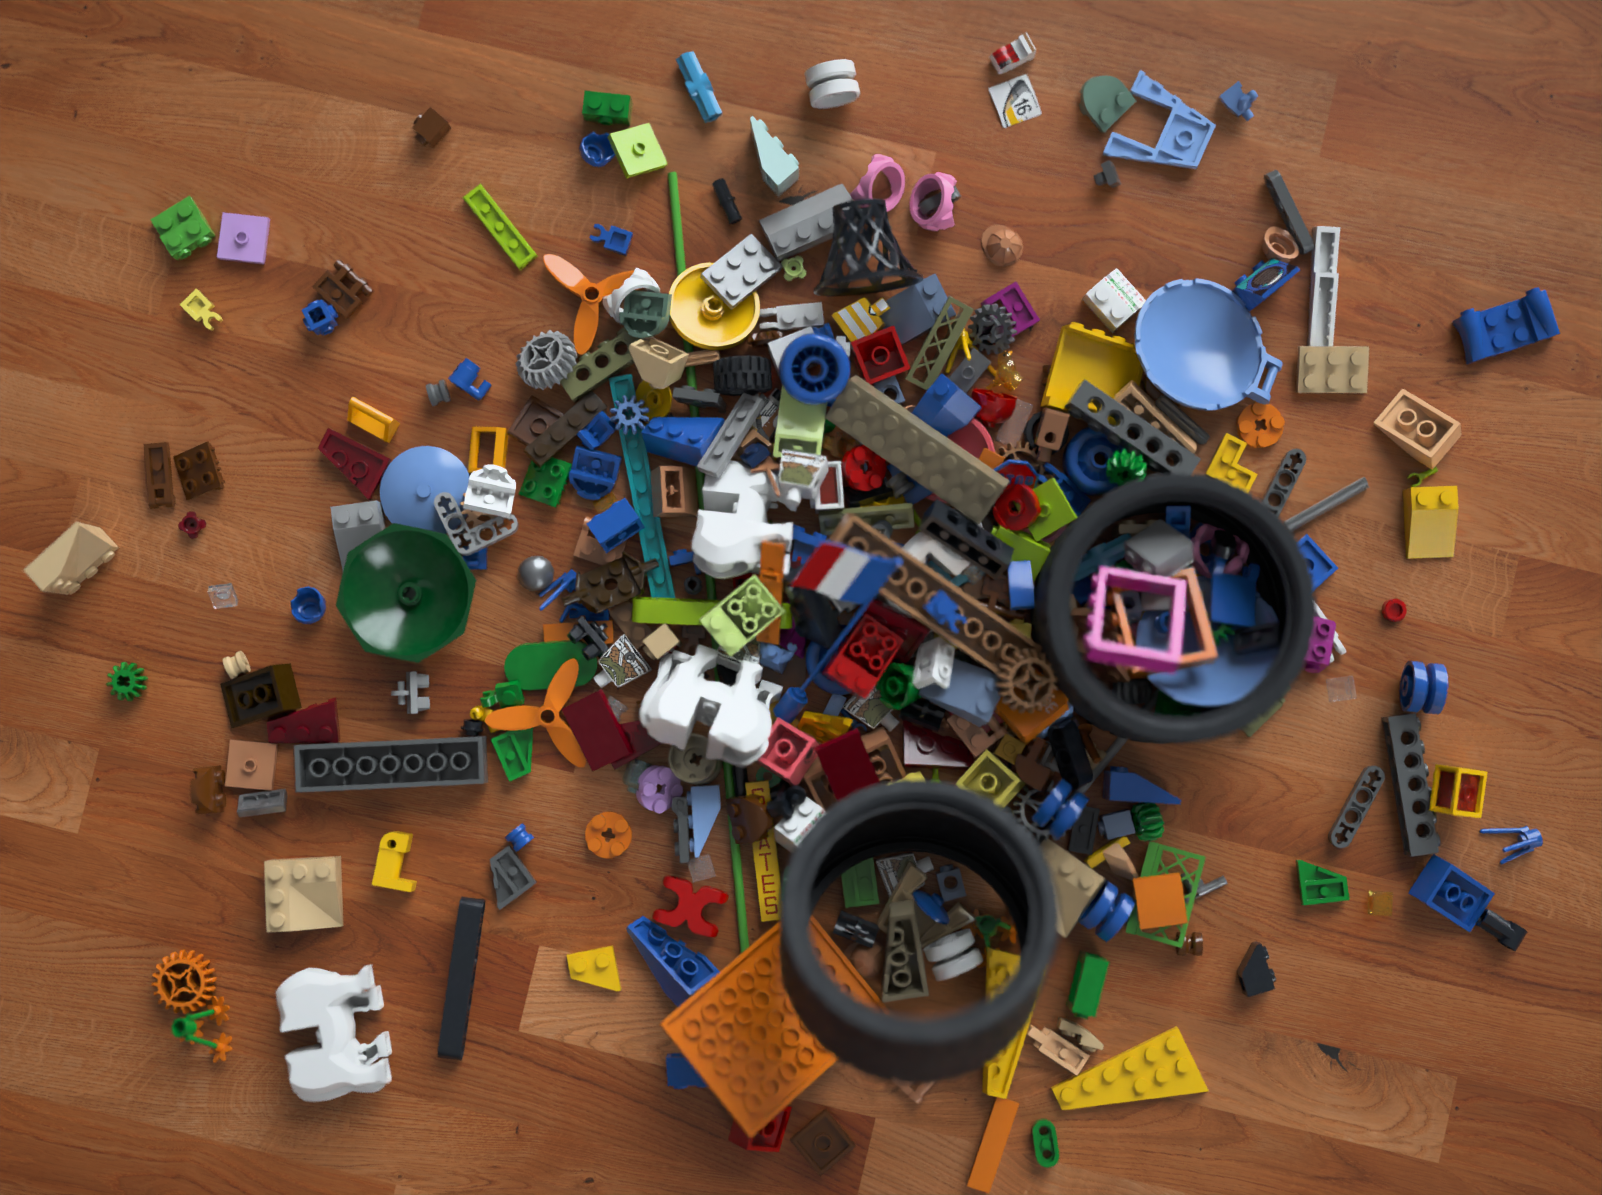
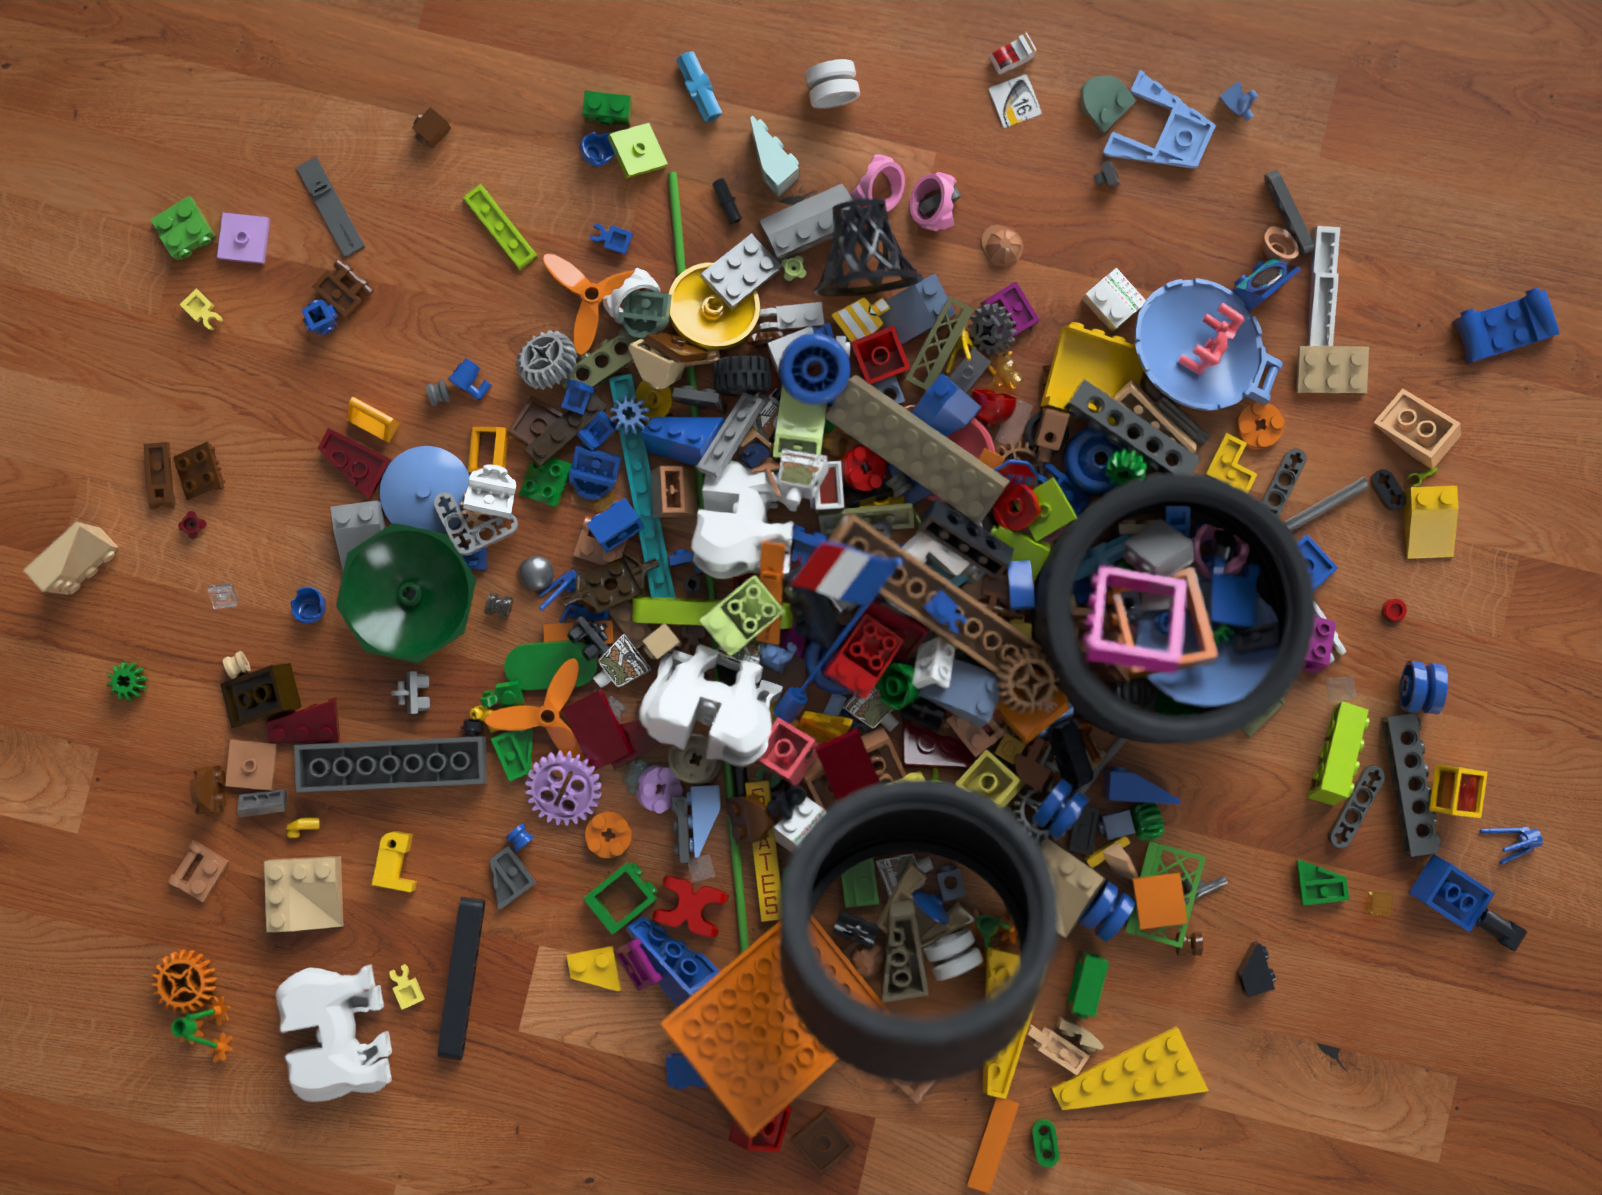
(205, 875): none -> nougat plate
(301, 824): none -> yellow arm
(330, 206): none -> dark grey piece
(408, 990): none -> light yellow plate
(501, 606): none -> clear smoke wheel
(544, 779): none -> lavender gear
(577, 396): none -> blue tile
(601, 910): none -> green window
(637, 965): none -> magenta plate
(675, 347): none -> reddish brown plate
(1214, 348): none -> coral plate
(1340, 754): none -> lime wedge
(1392, 486): none -> black beam

